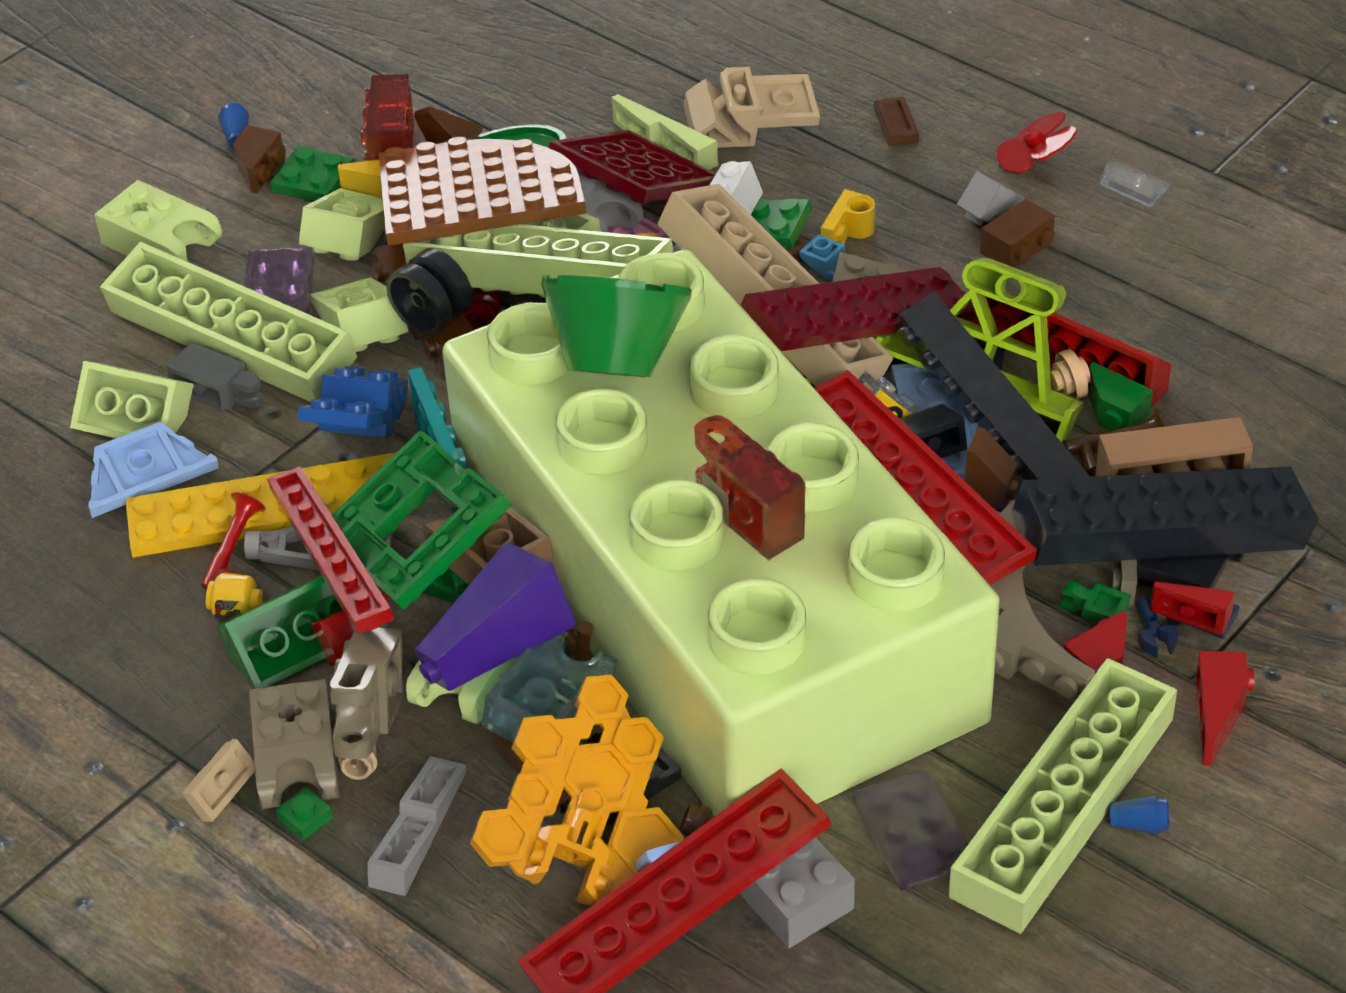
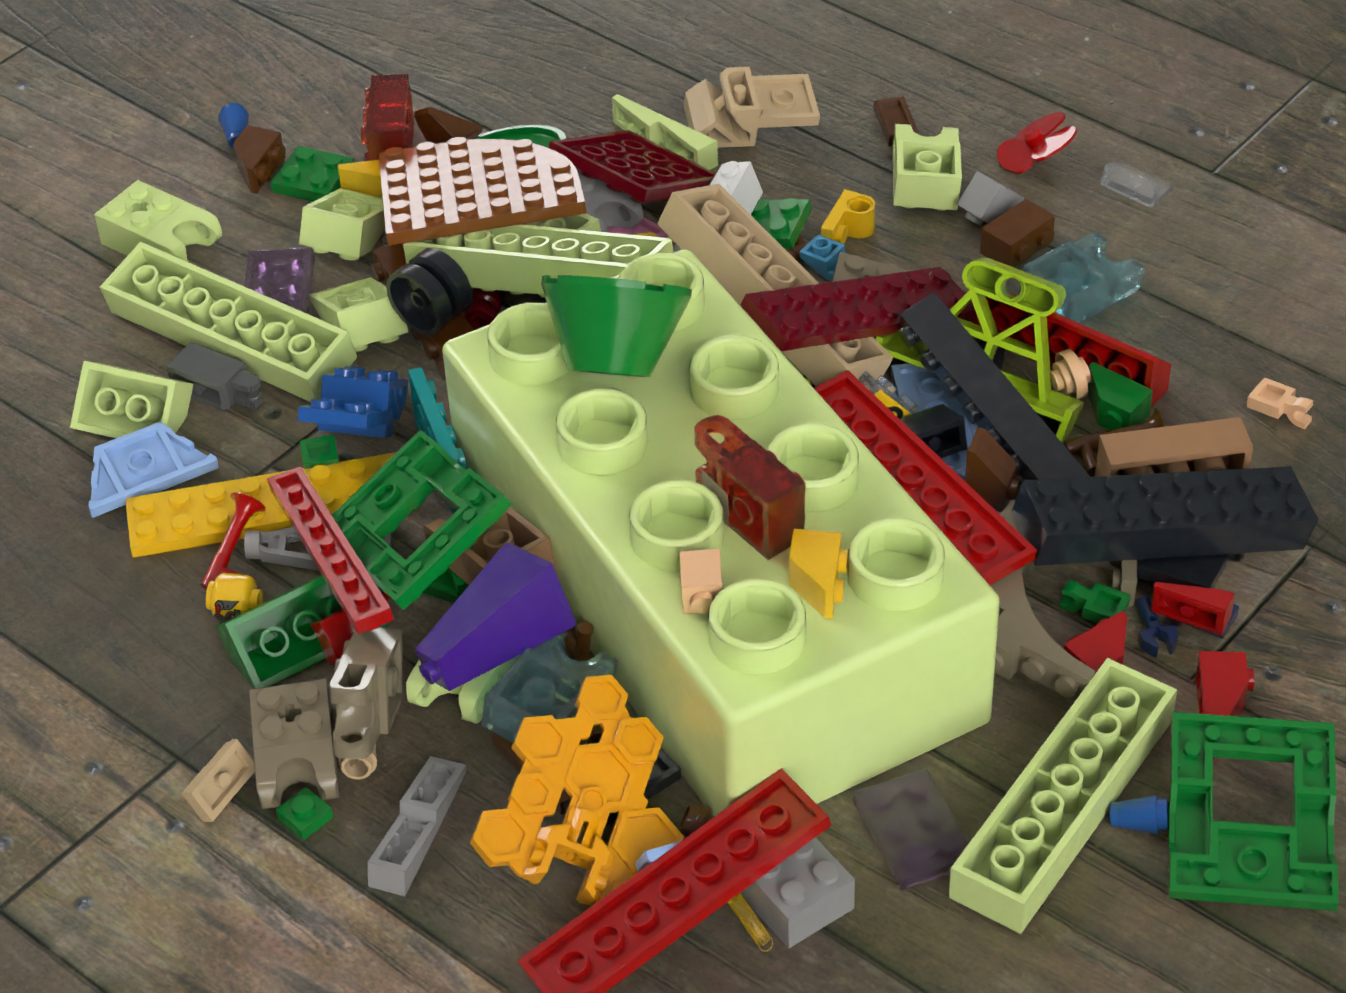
(319, 451): none -> green plate
(700, 579): none -> light nougat brick
(731, 905): none -> yellow piece
(815, 568): none -> yellow slope
(926, 169): none -> yellowish green brick
(1087, 276): none -> clear light blue brick
(1250, 860): none -> green piece
(1276, 398): none -> light nougat plate

